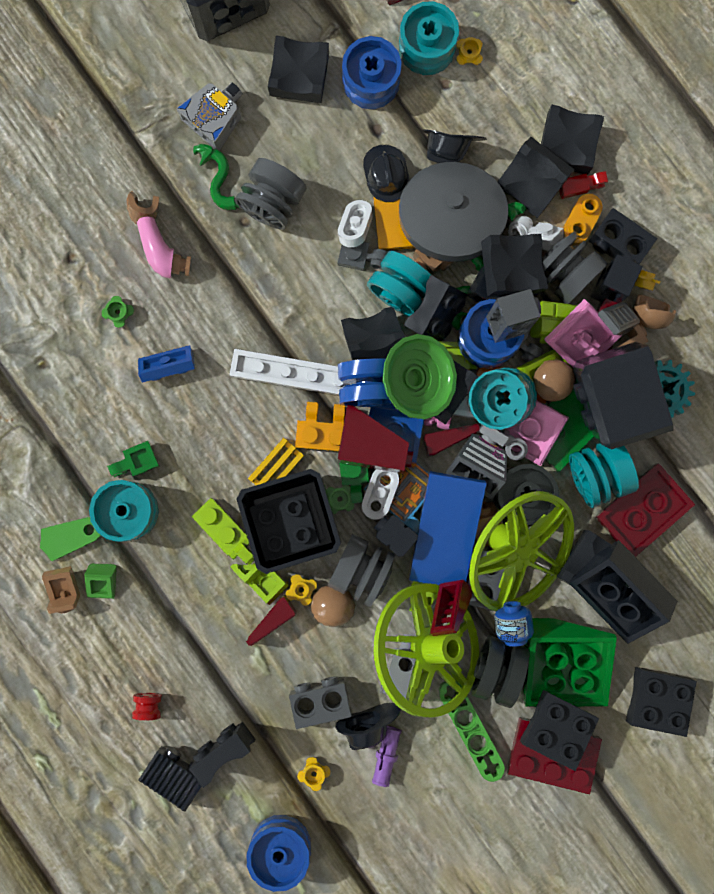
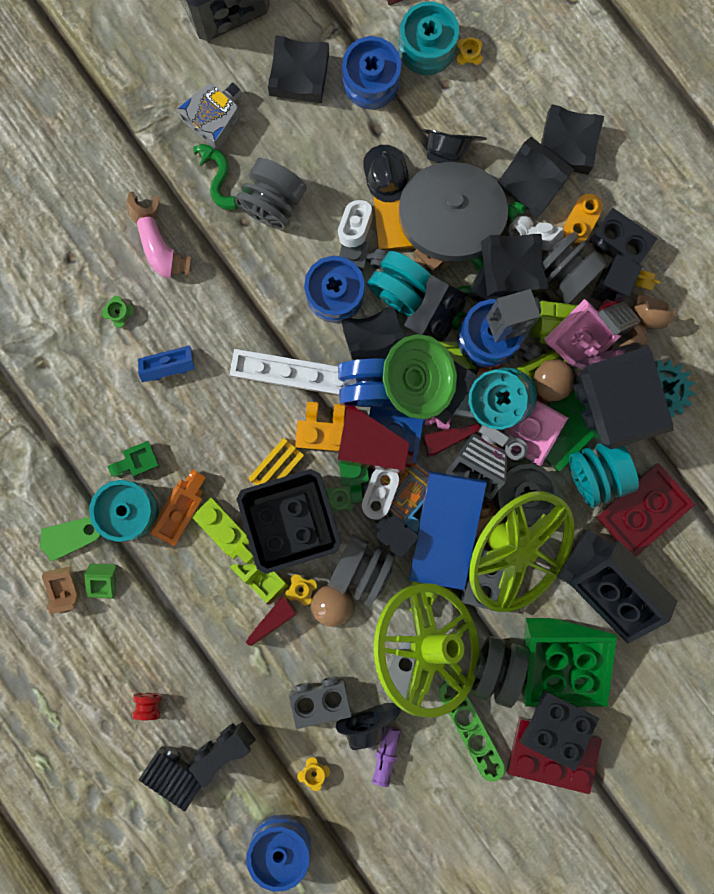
(178, 509): none -> orange hinge
(329, 274): none -> blue wheel
(450, 594): dark red slope -> none
(514, 624): head -> none
(582, 184): red bar -> none
(661, 702): black brick -> none

